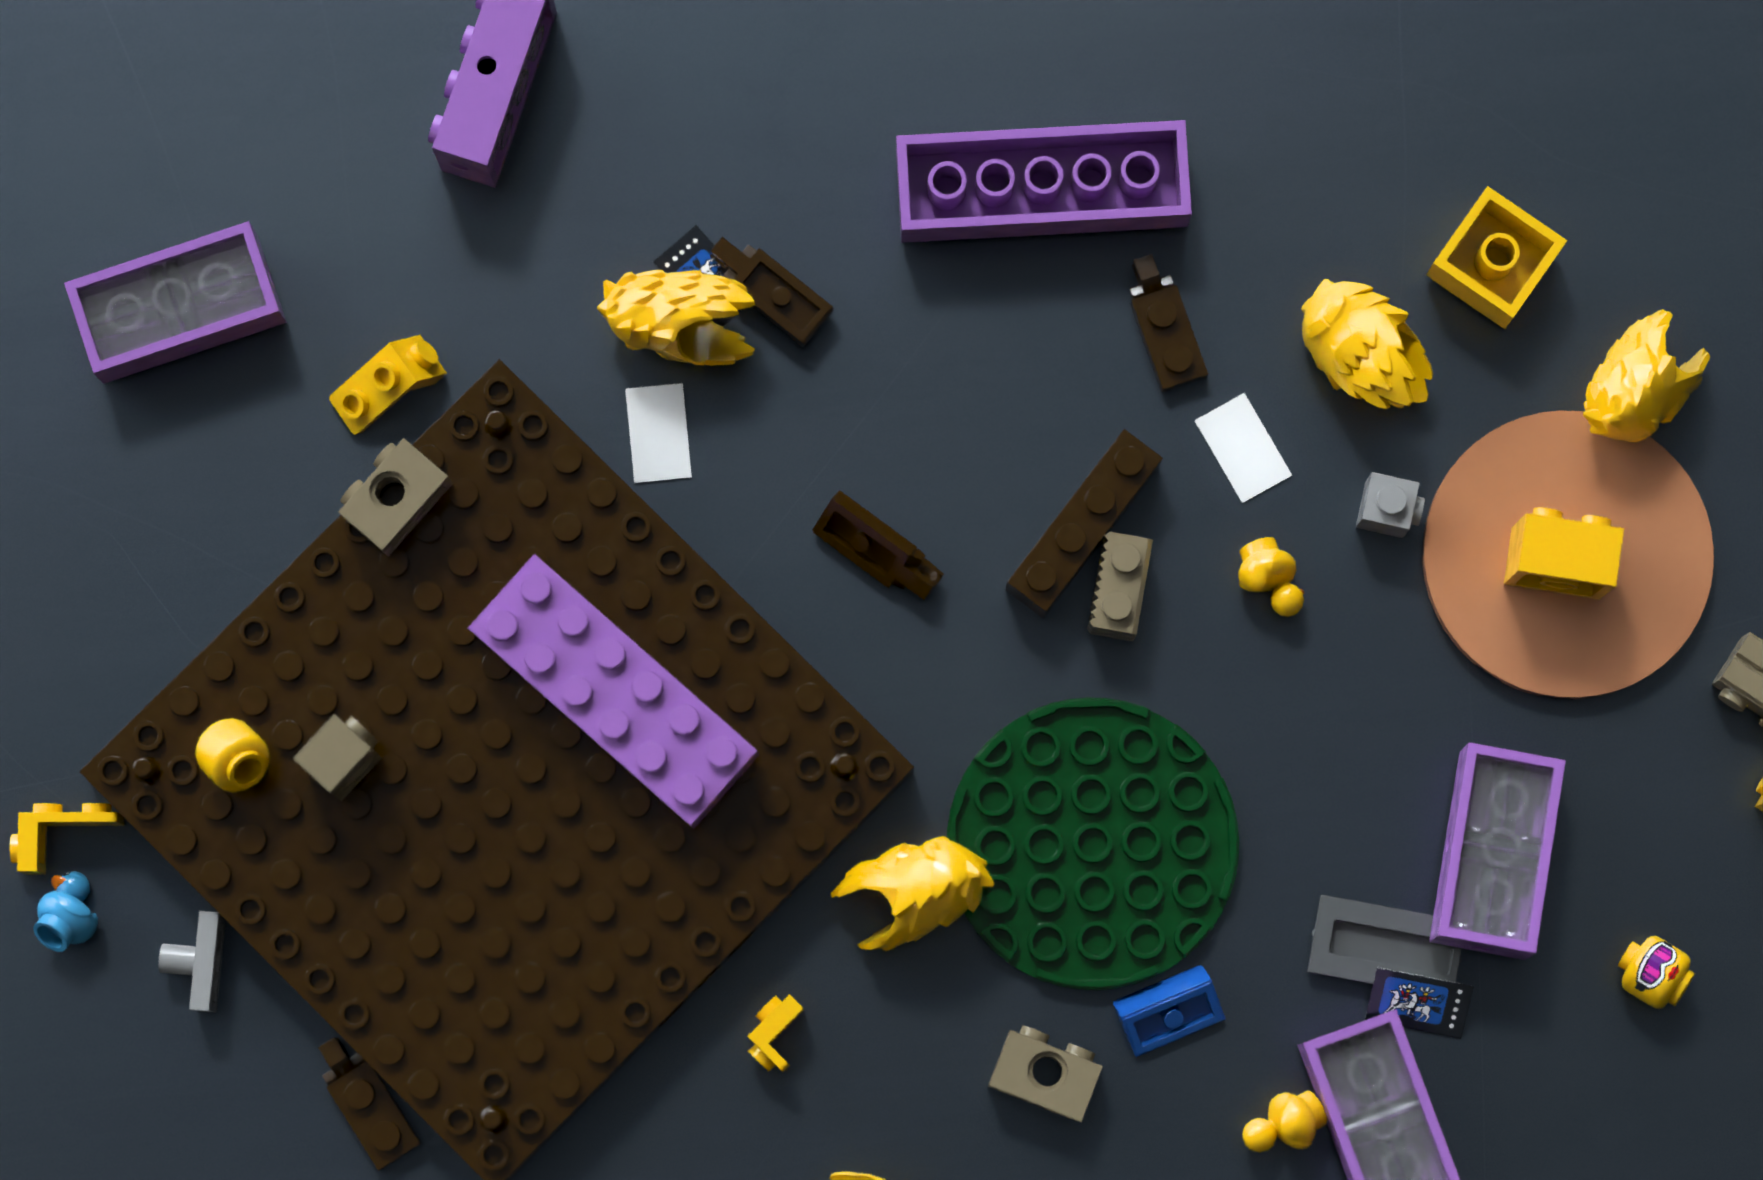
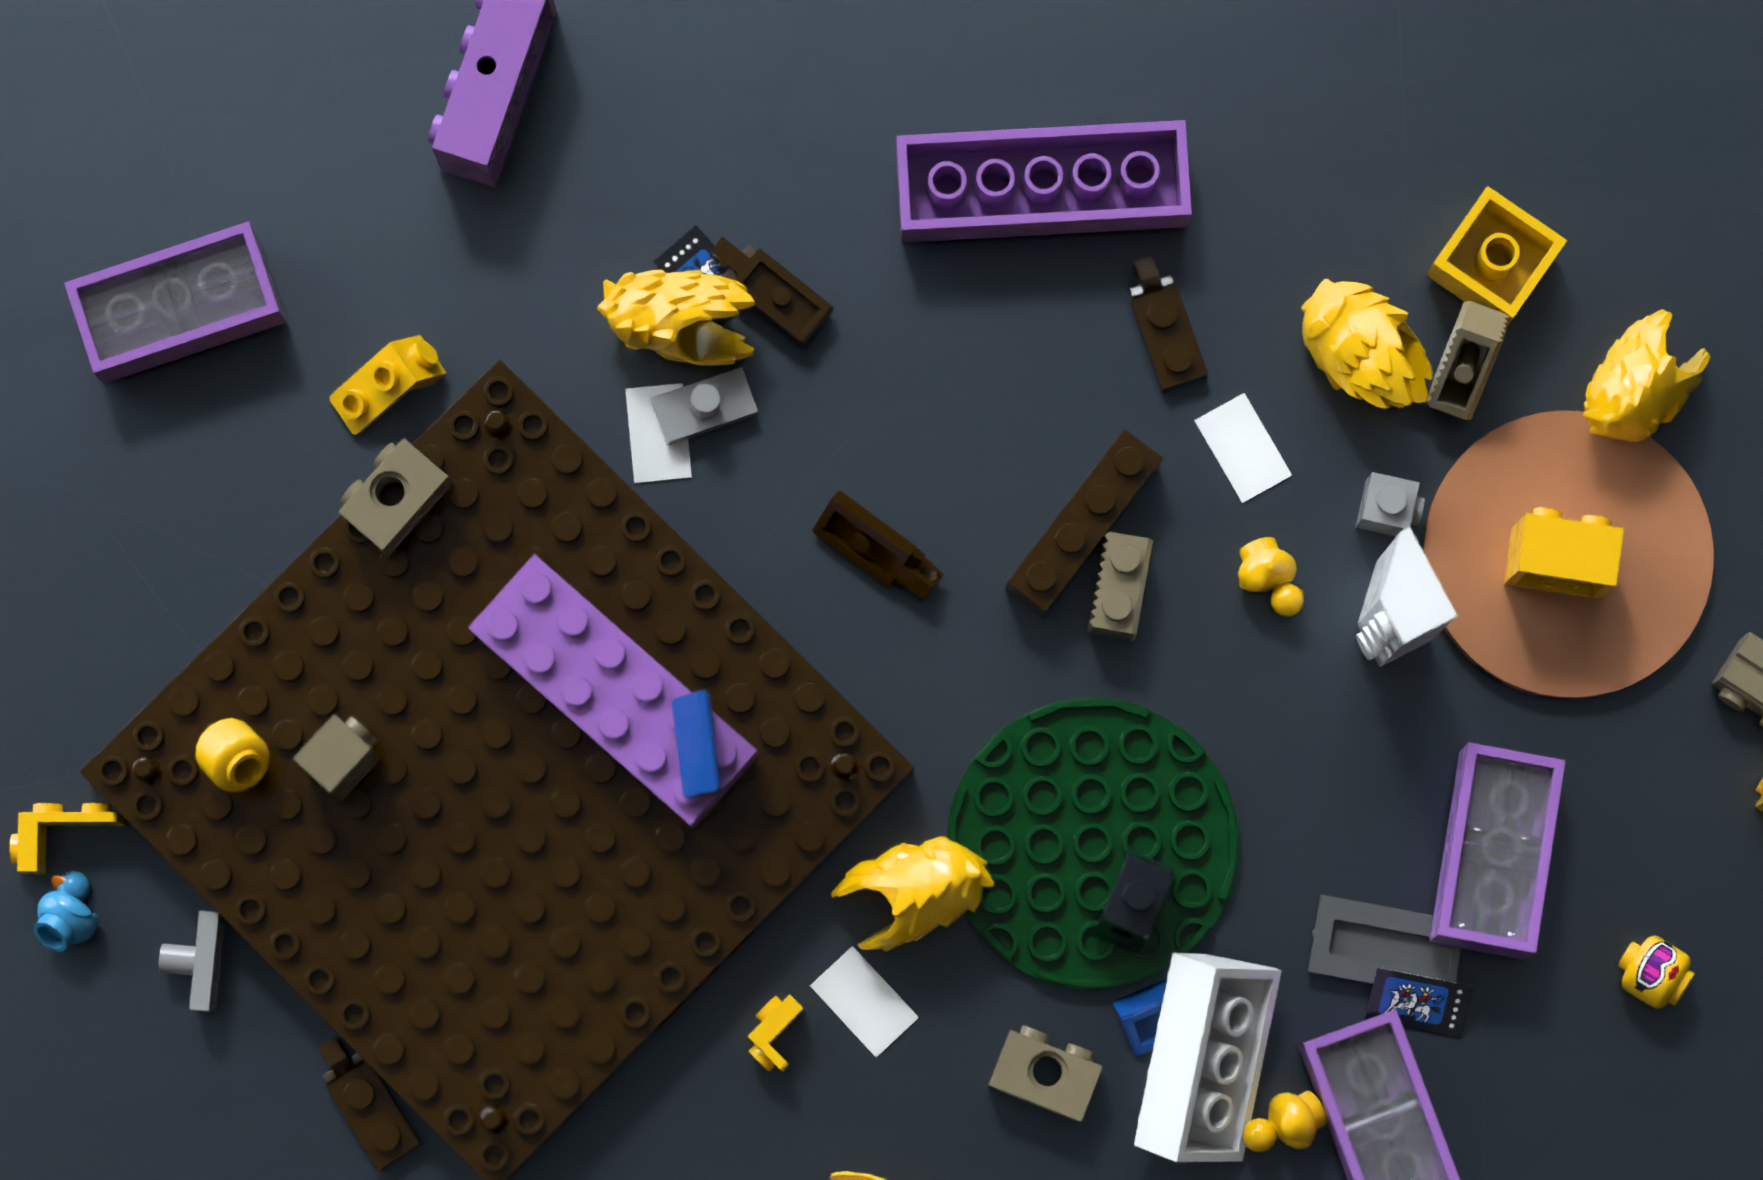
(696, 744): none -> blue slope
(704, 406): none -> light grey tile
(864, 1001): none -> white sticker
(1134, 901): none -> black torso
(1207, 1058): none -> white slope
(1402, 604): none -> white slope
(1468, 360): none -> dark tan brick

